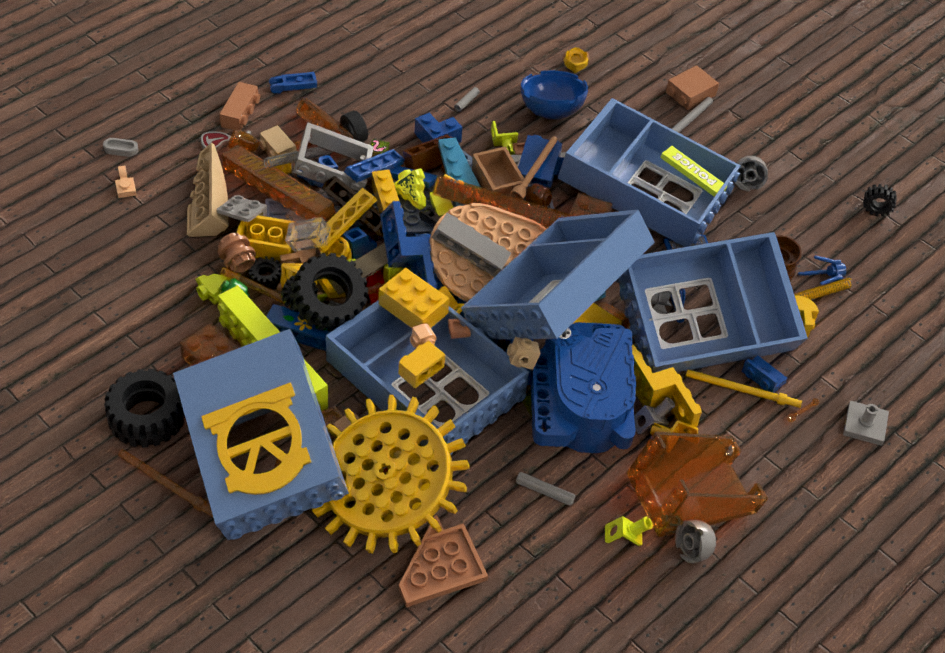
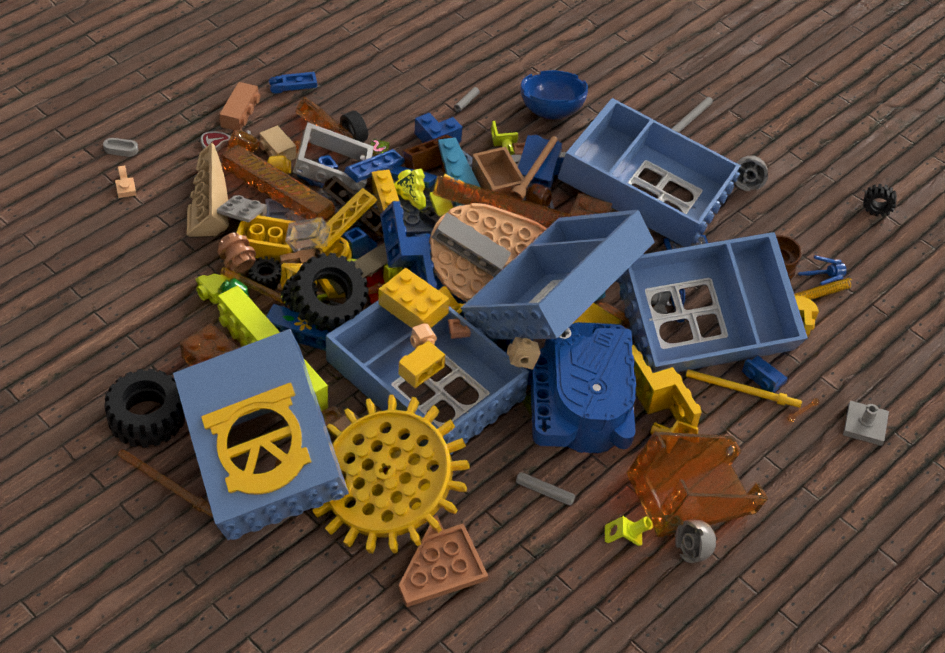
(288, 160): light grey piece -> none
(576, 59): yellow hair -> none
(654, 415): light grey bracket -> none
(692, 87): nougat brick -> none
(692, 170): neon yellow tile -> none

